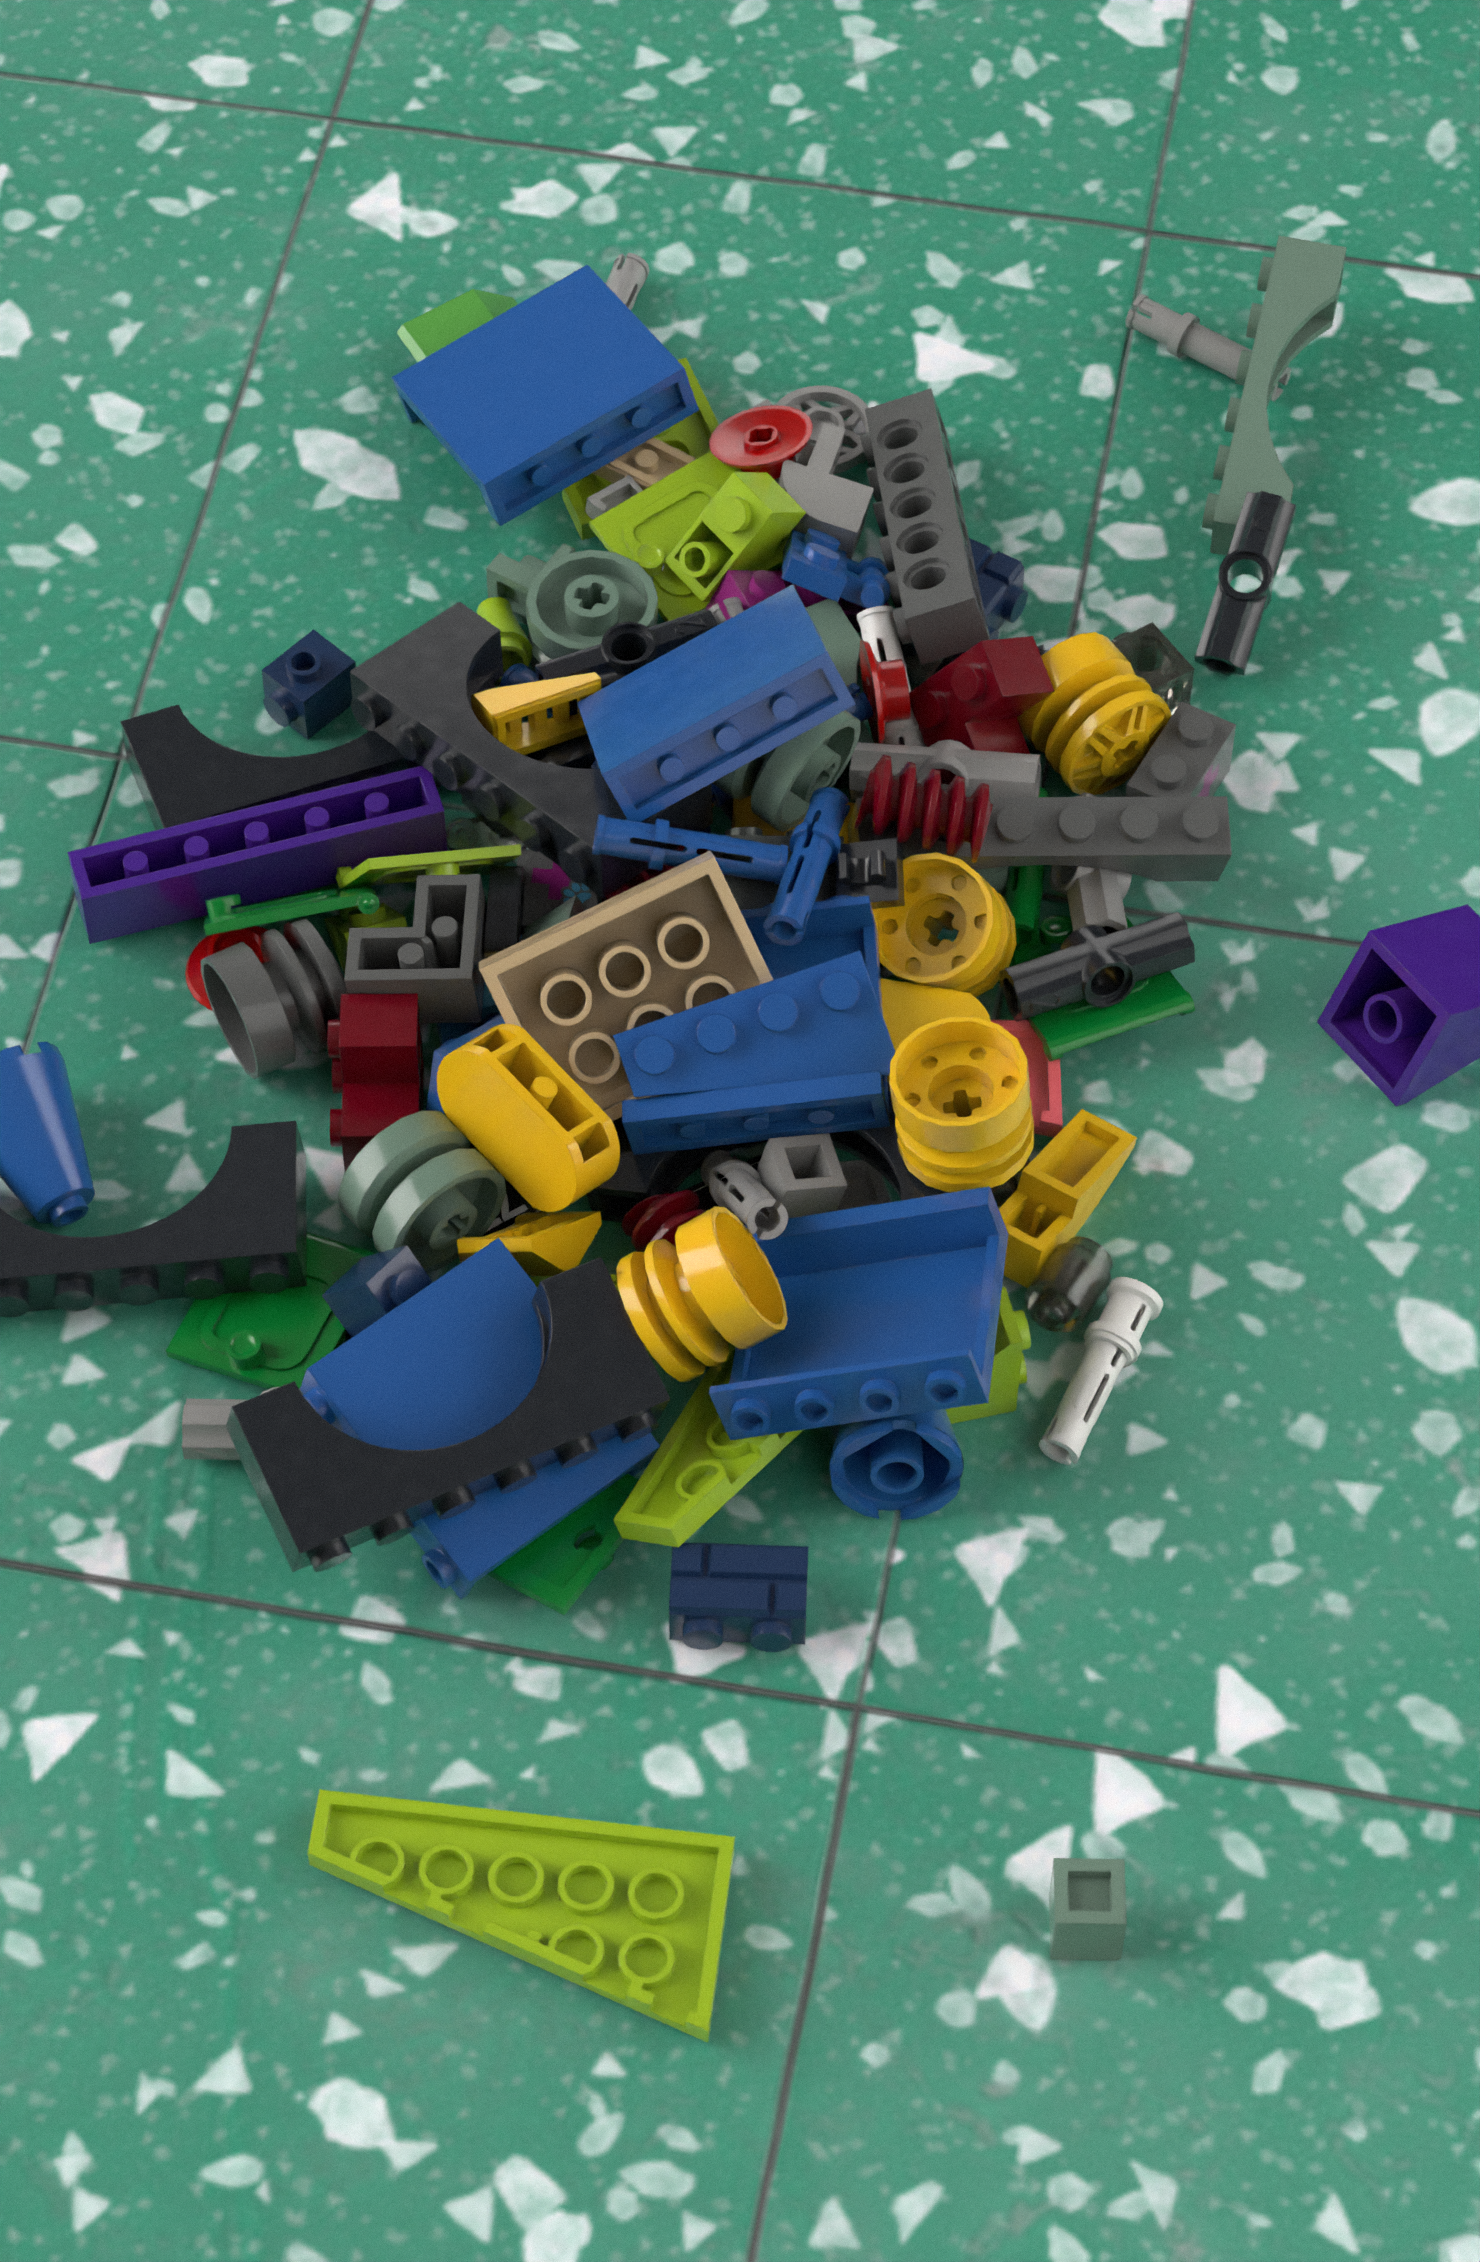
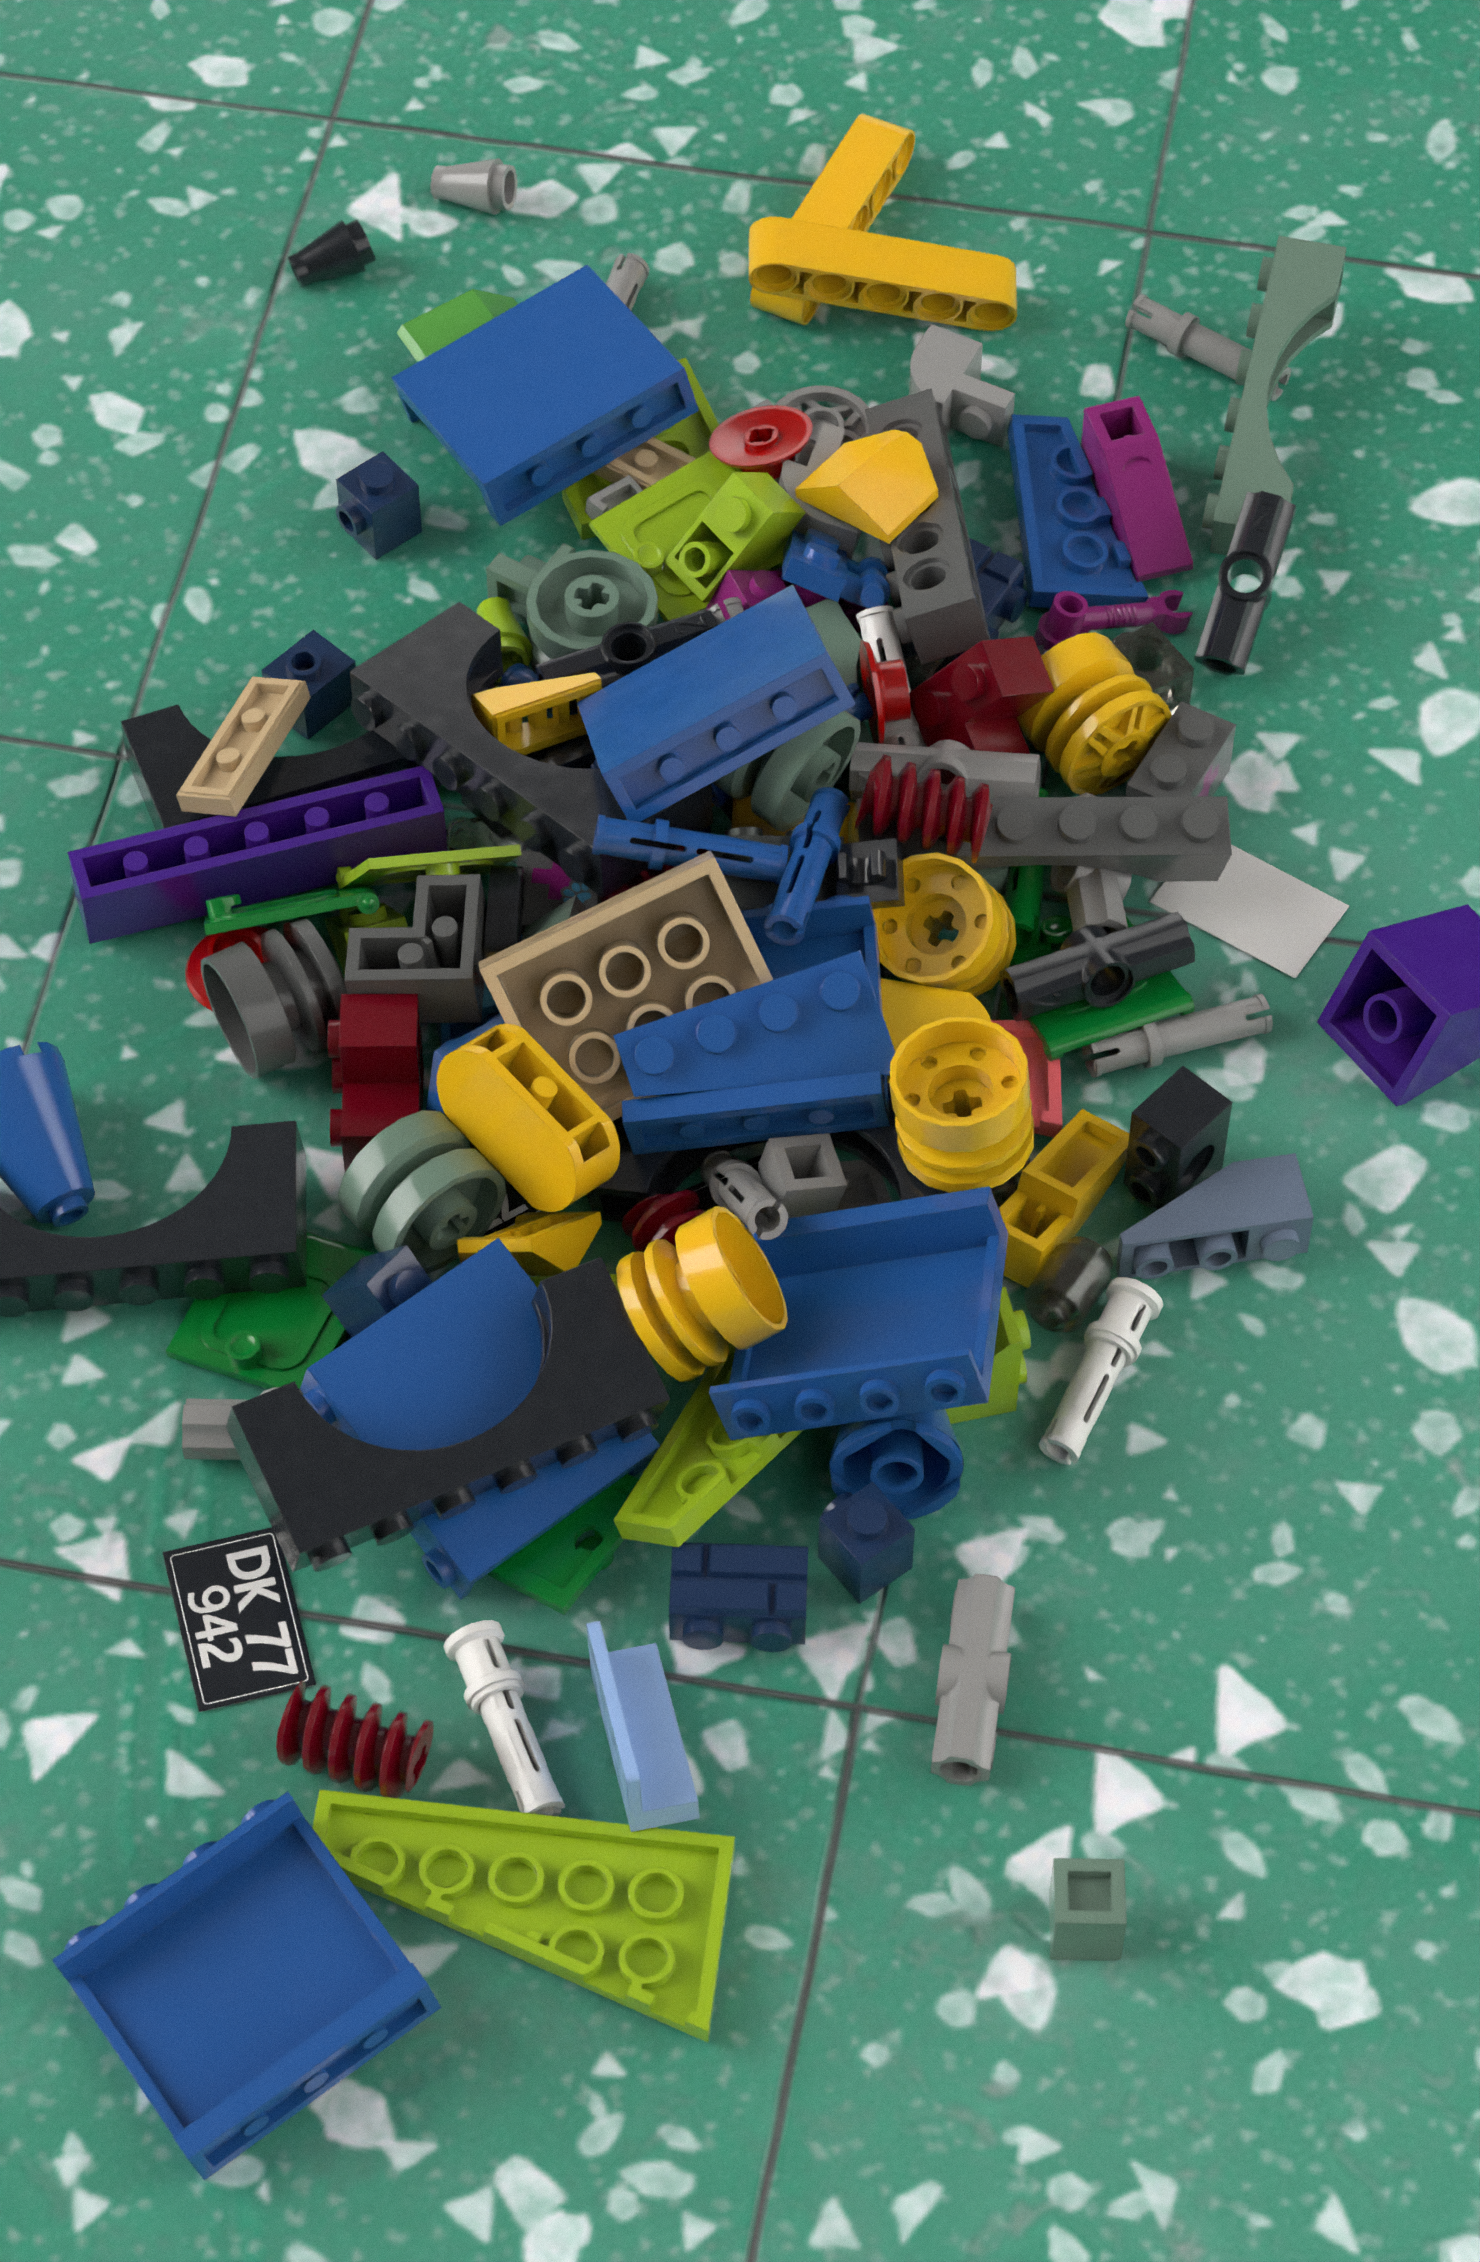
(238, 1619): none -> black sticker
(243, 746): none -> tan tile
(245, 1984): none -> blue panel
(334, 254): none -> black cone
(351, 1743): none -> dark red piece
(379, 505): none -> dark blue brick
(478, 184): none -> light grey cone
(496, 1694): none -> white pin
(642, 1733): none -> light blue panel
(848, 194): none -> yellow beam
(865, 1541): none -> dark blue brick
(873, 484): none -> yellow slope
(882, 274): none -> yellow beam
(953, 371): none -> light grey brick
(973, 1680): none -> light grey piece
(1063, 520): none -> blue wing
(1073, 616): none -> magenta brick
(1136, 486): none -> magenta slope
(1176, 1139): none -> black brick
(1179, 1035): none -> light grey pin
(1231, 1217): none -> sand blue slope
(1257, 911): none -> white sticker

